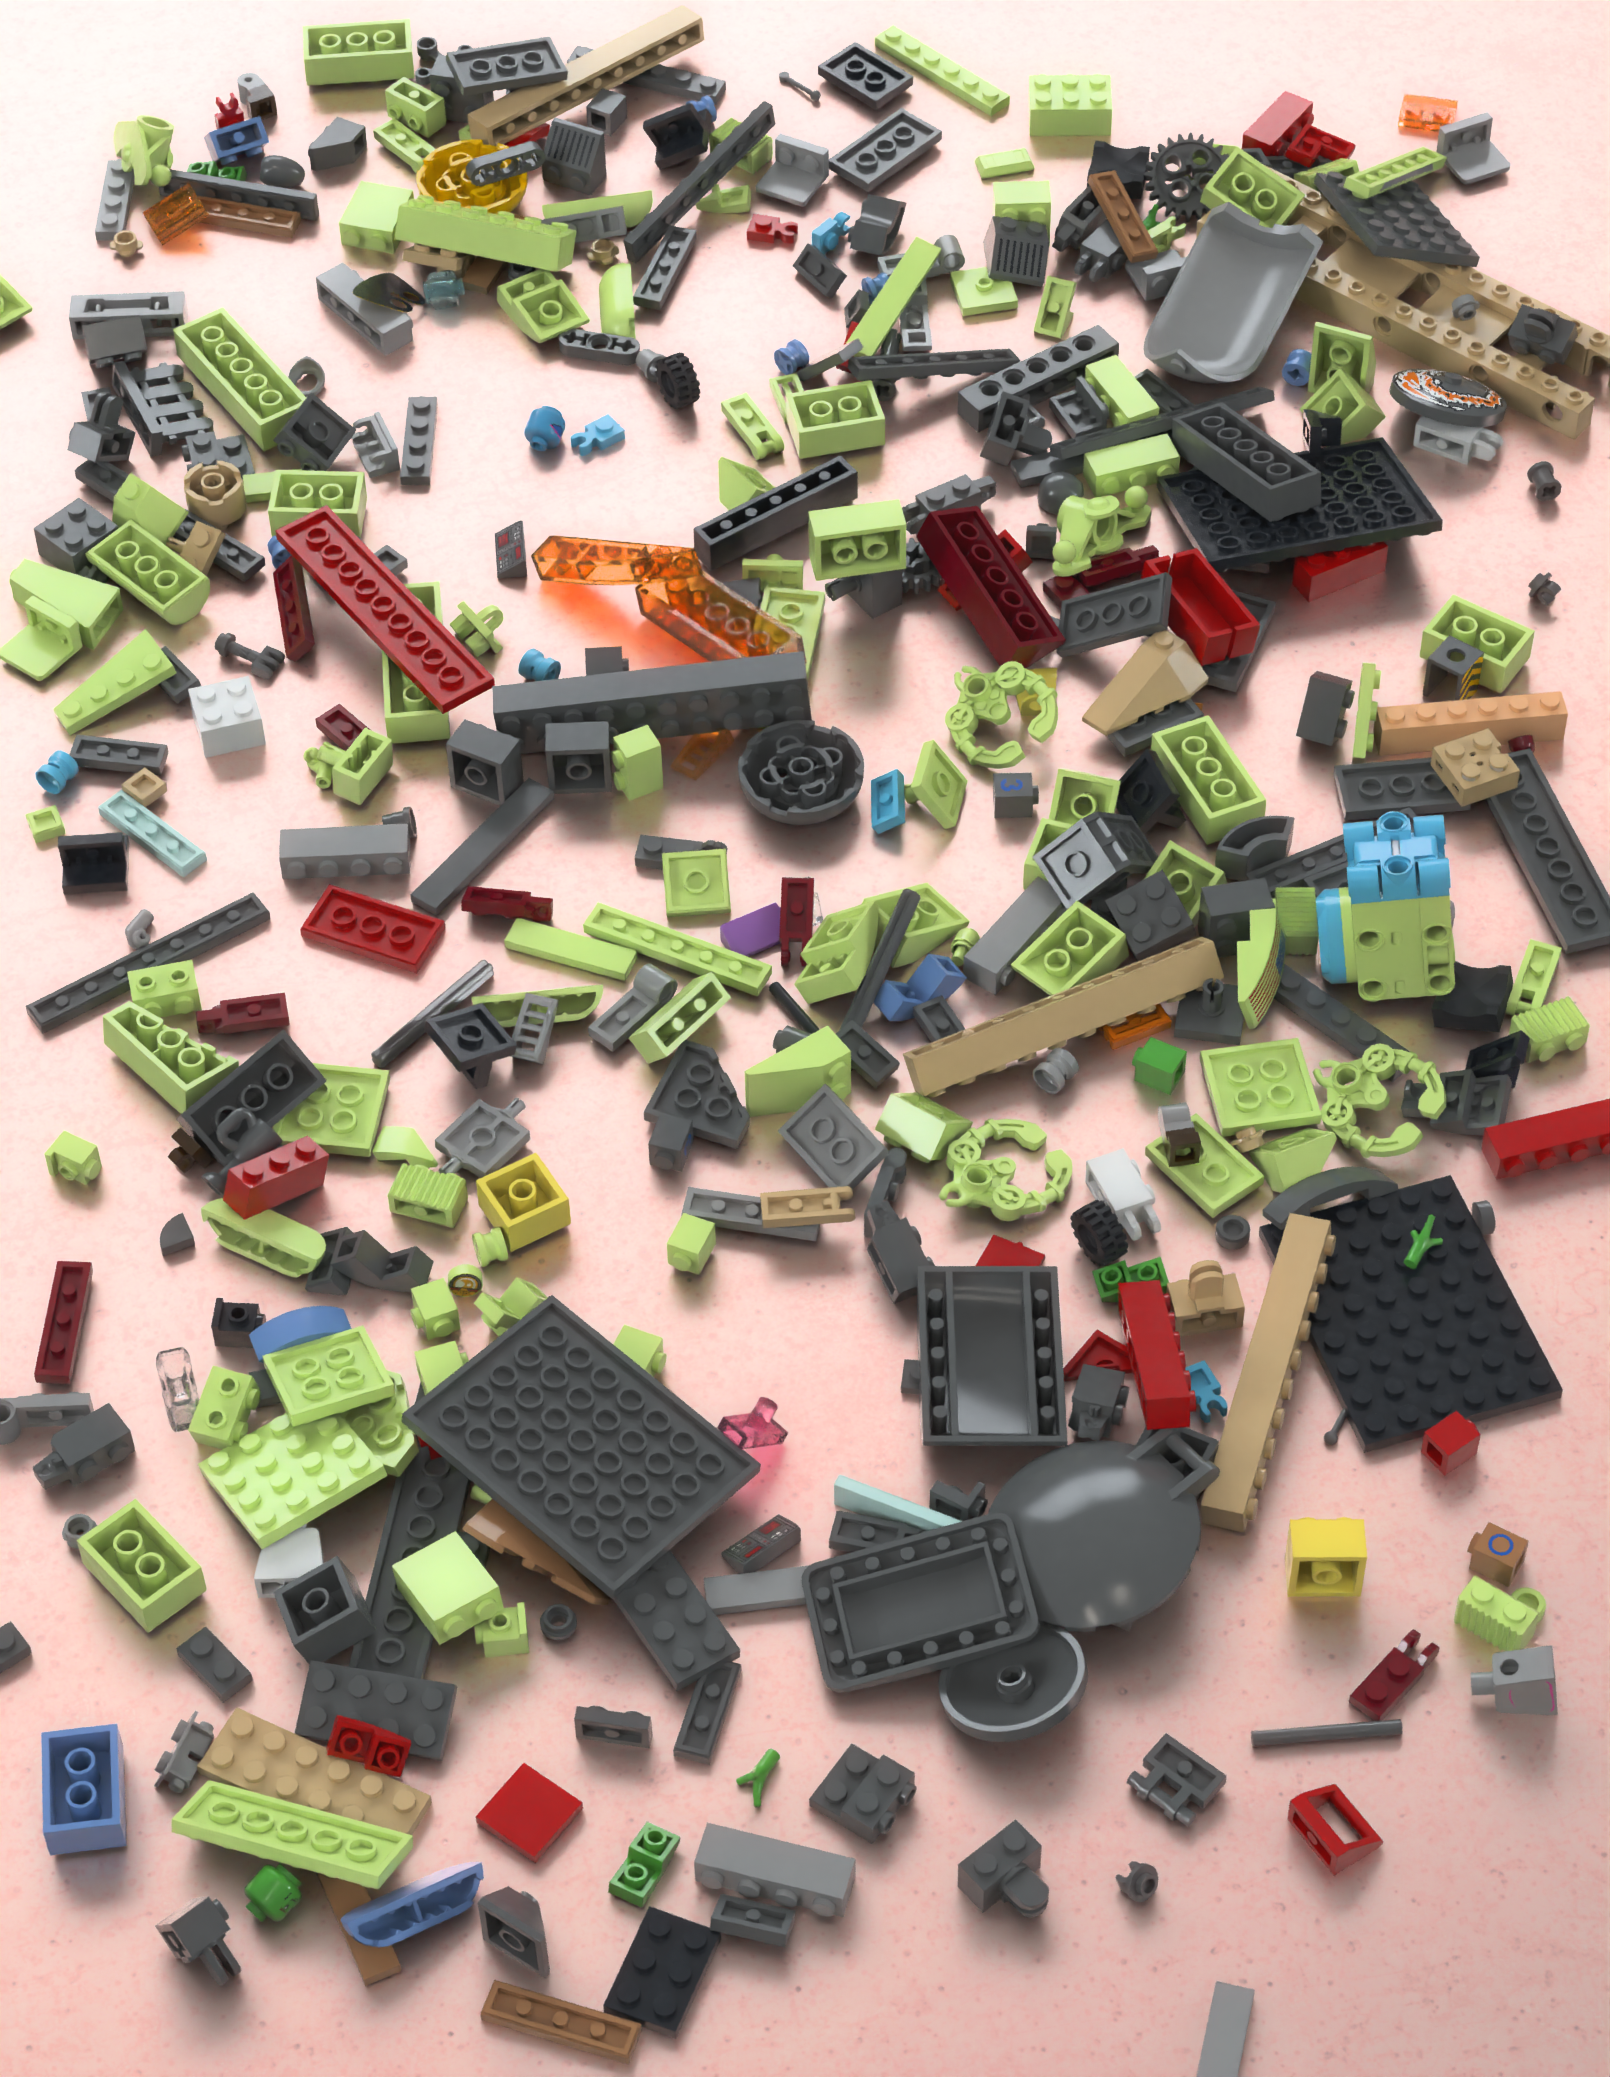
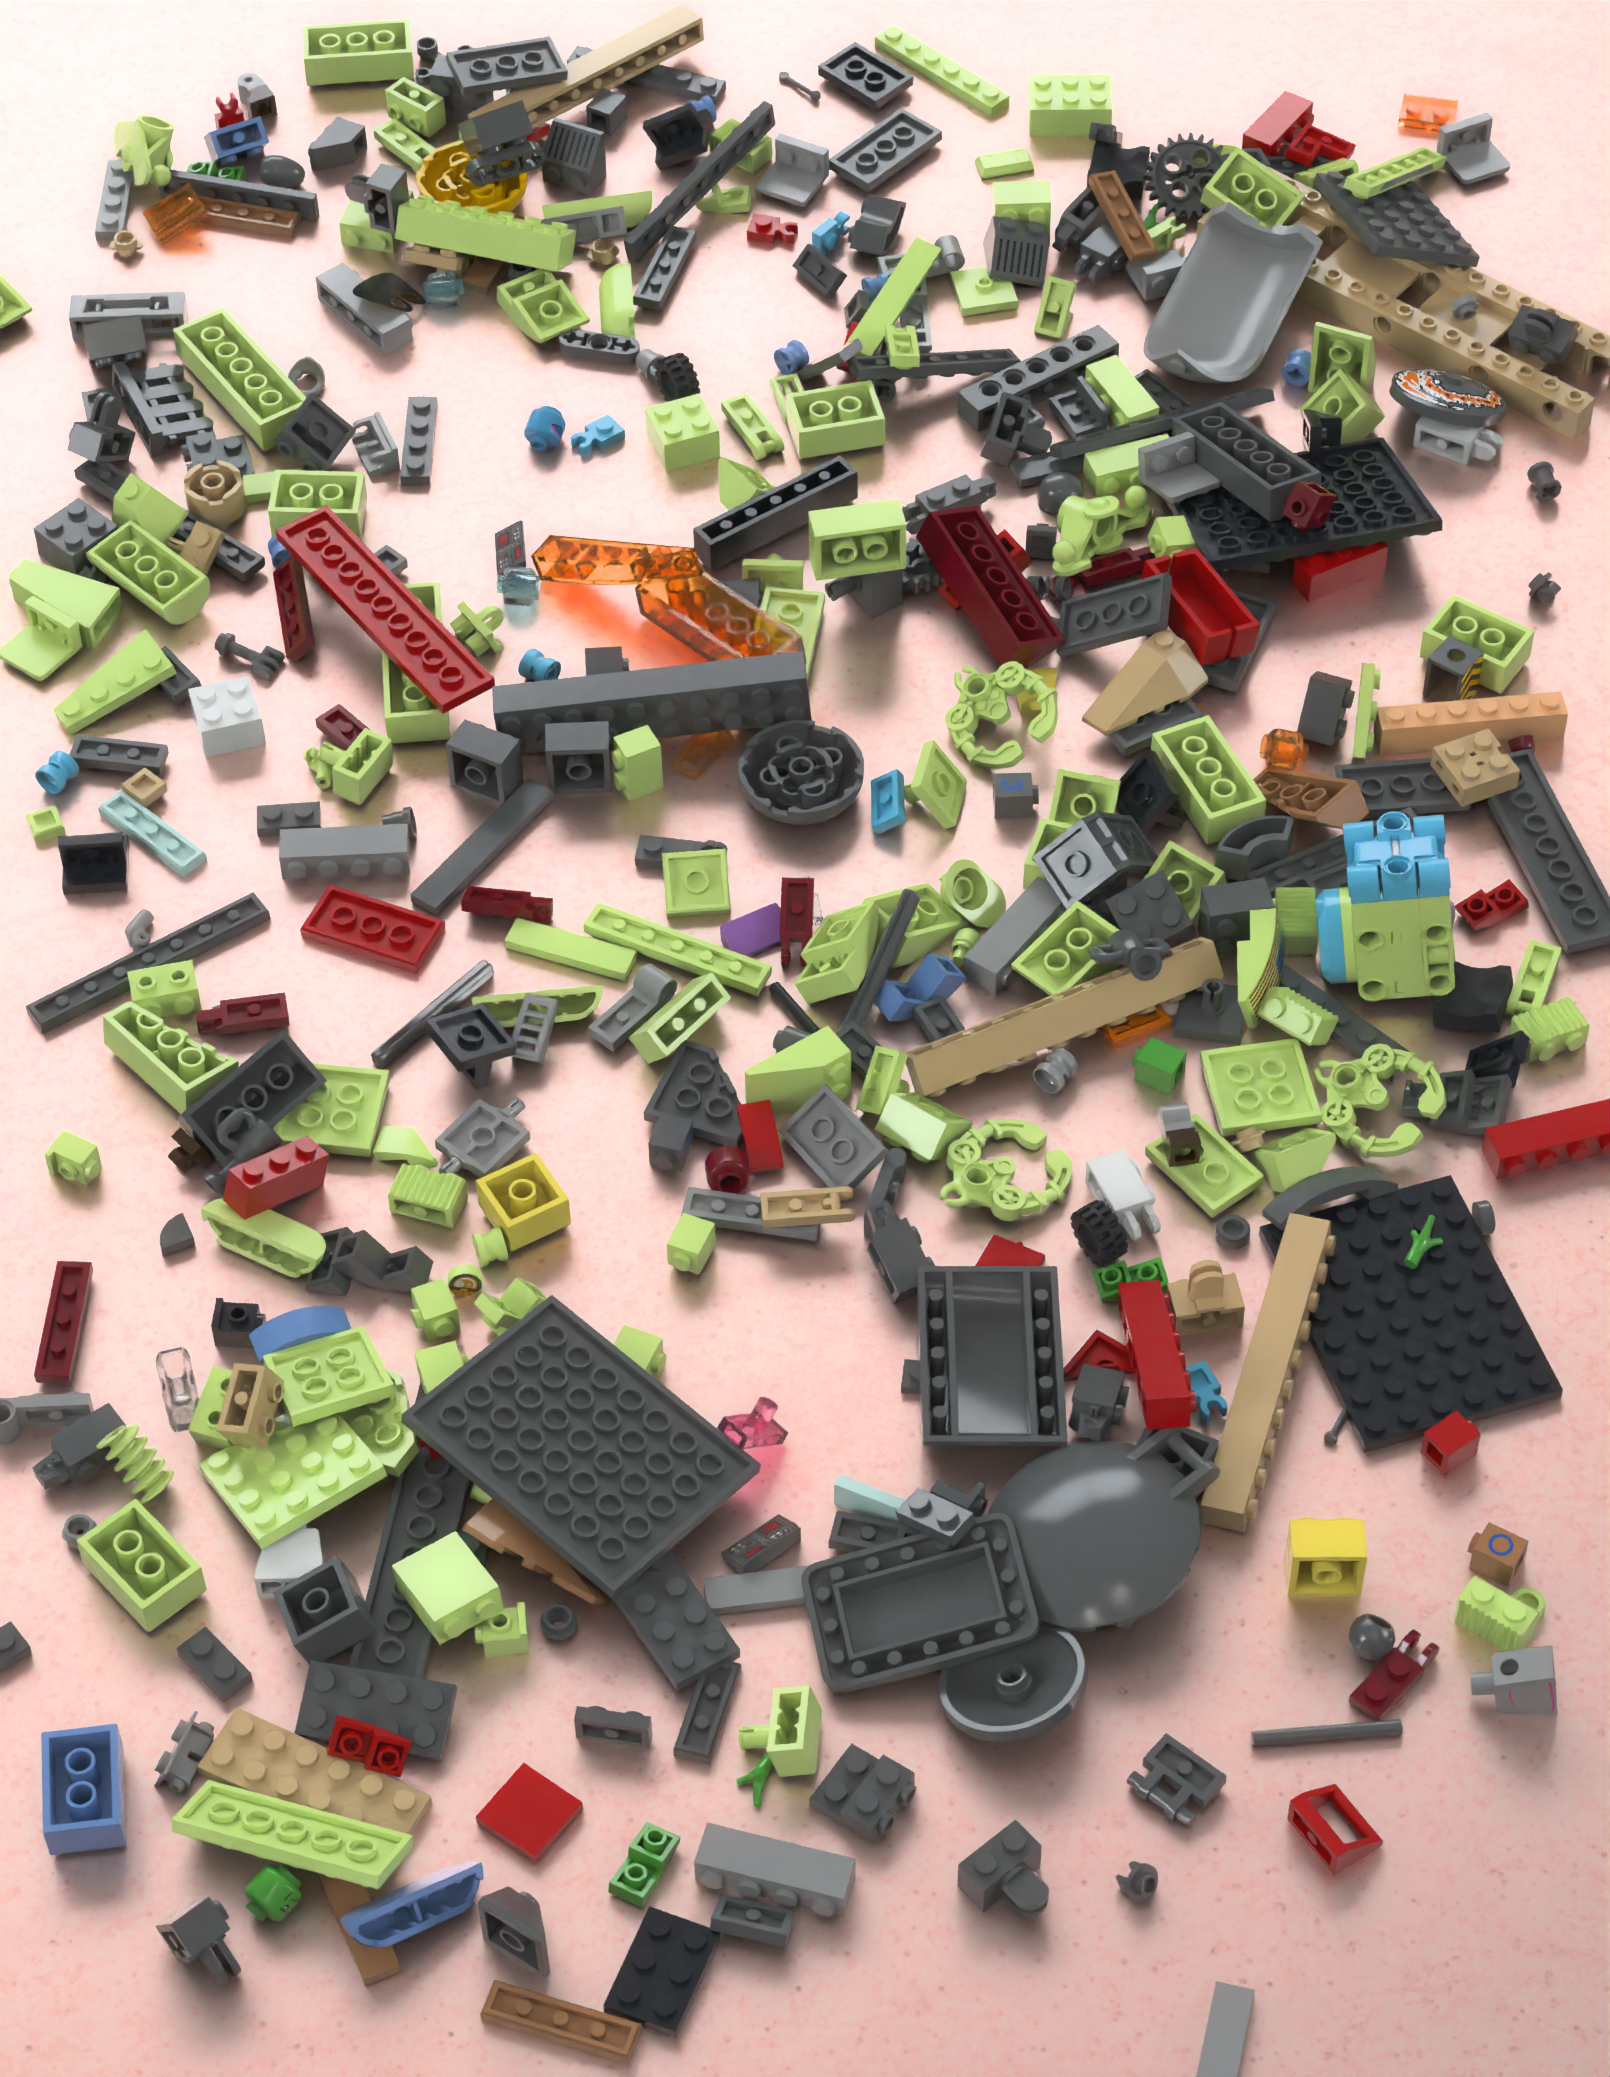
(137, 1460): none -> yellowish green piece
(250, 1405): none -> tan brick
(287, 816): none -> dark grey plate
(380, 195): none -> dark grey brick
(497, 127): none -> dark grey brick
(518, 586): none -> clear light blue head
(682, 432): none -> yellowish green brick
(727, 1169): none -> dark red head
(760, 1136): none -> red slope
(792, 1731): none -> yellowish green brick
(882, 1080): none -> yellowish green tile
(902, 347): none -> yellowish green plate
(935, 1516): none -> plate
(972, 893): none -> yellowish green piece
(1038, 586): none -> dark grey piece
(1105, 133): none -> dark grey hinge
(1131, 951): none -> dark grey piece
(1170, 536): none -> yellowish green brick
(1172, 469): none -> light grey bracket
(1283, 749): none -> clear orange head
(1297, 1015): none -> yellowish green brick
(1308, 505): none -> dark red brick
(1313, 796): none -> medium nougat wedge
(1371, 1637): none -> dark grey piece
(1490, 908): none -> red slope

